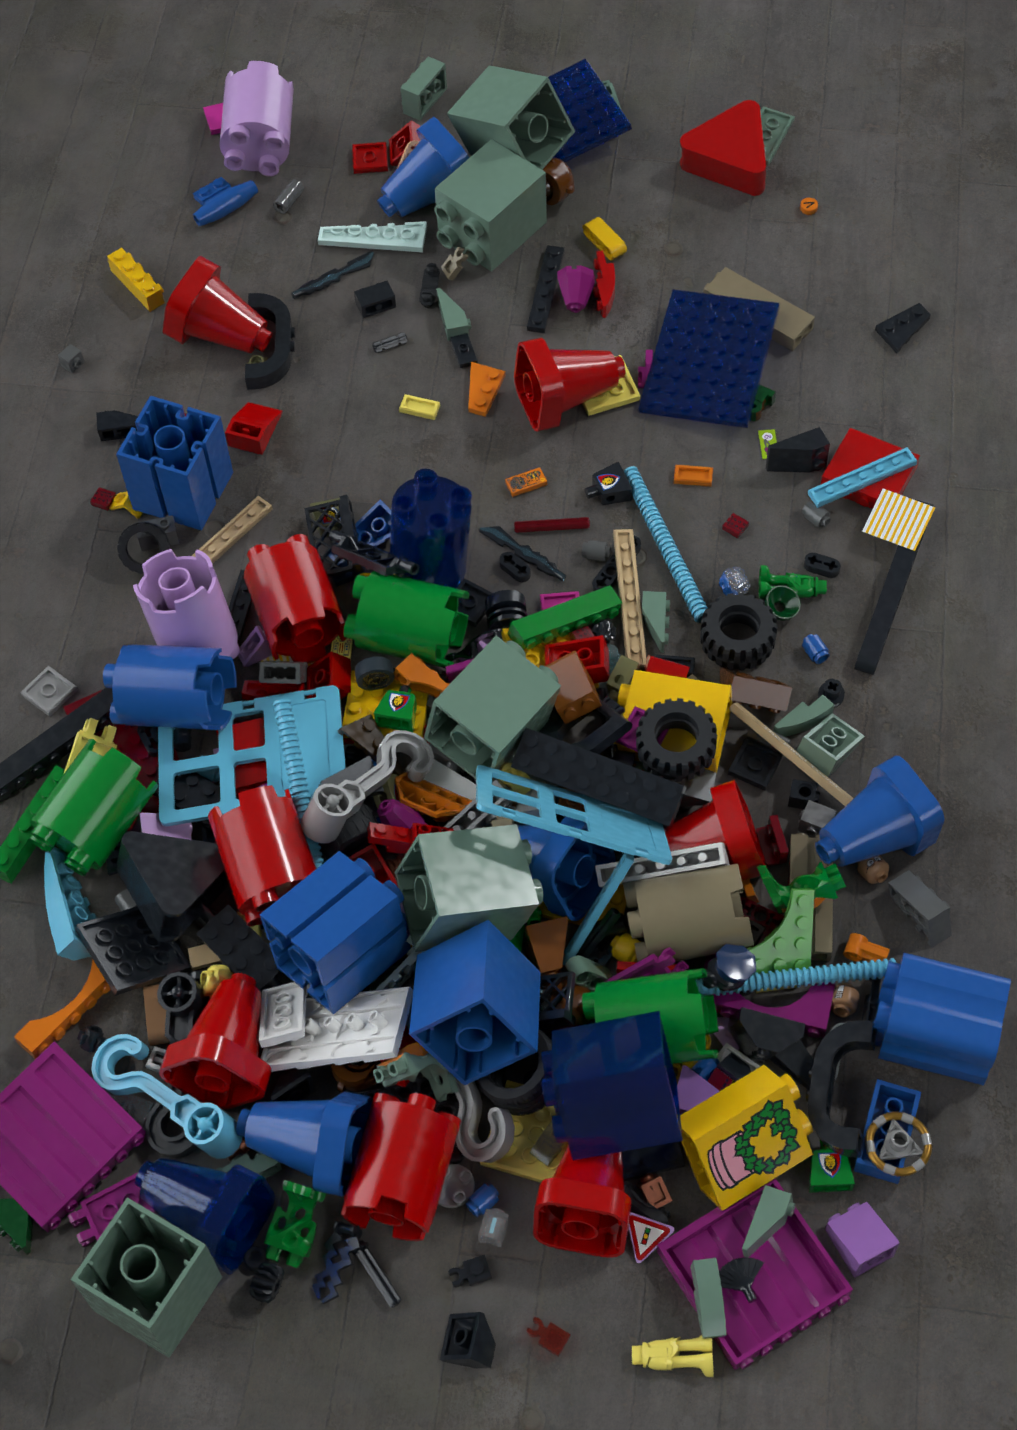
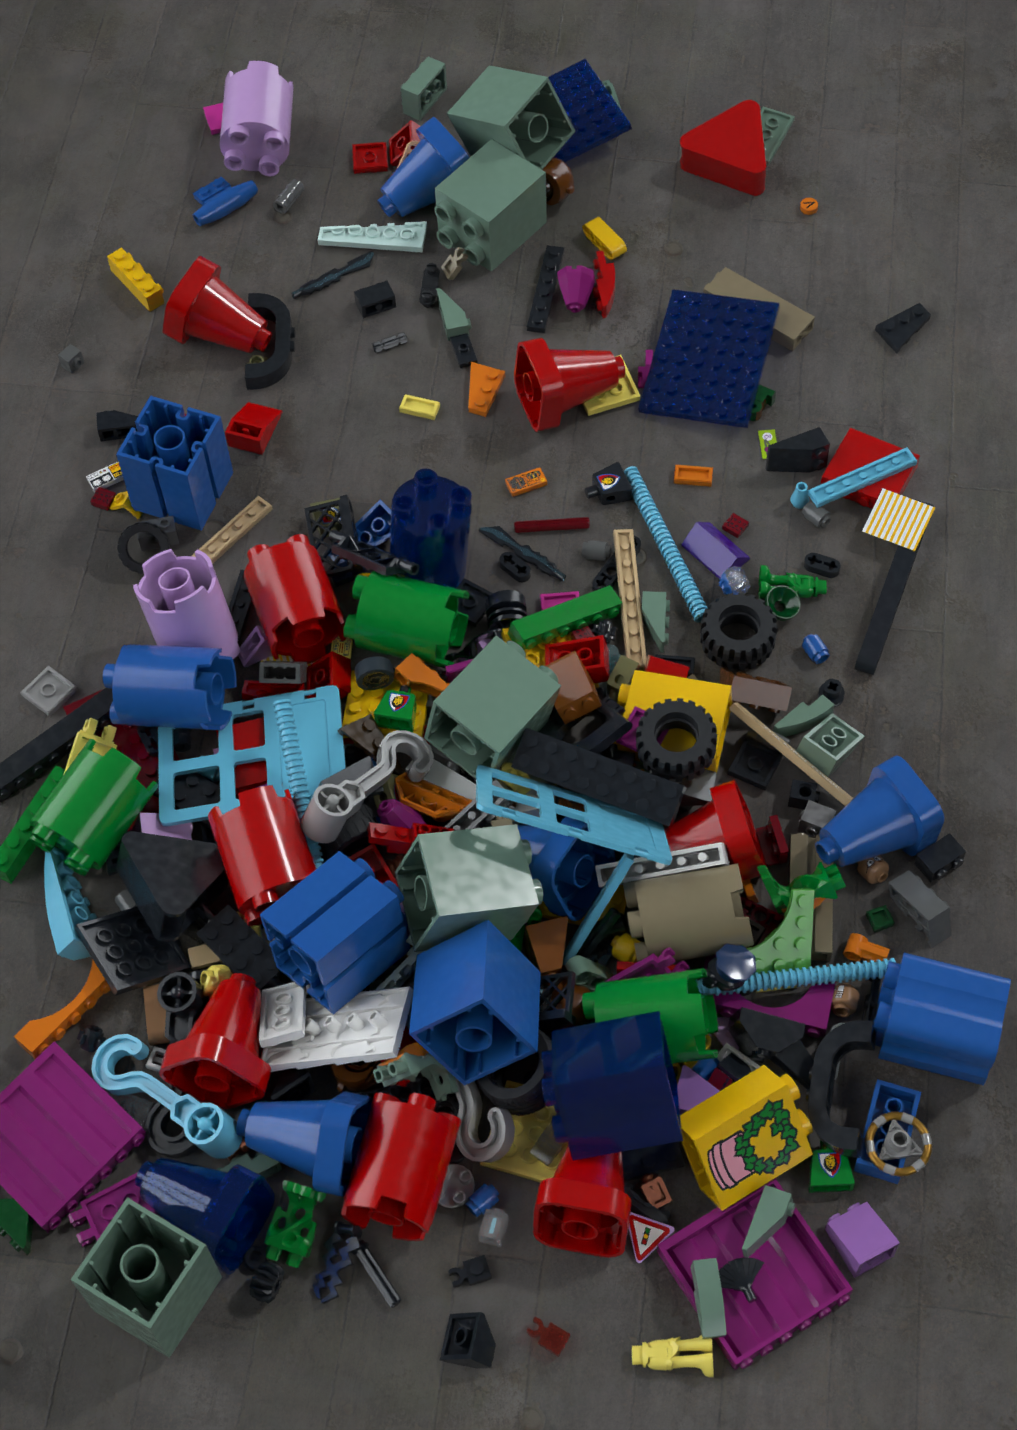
(105, 477): none -> tile
(713, 548): none -> slope
(800, 495): none -> medium azure cone
(880, 918): none -> dark green tile
(940, 858): none -> black brick

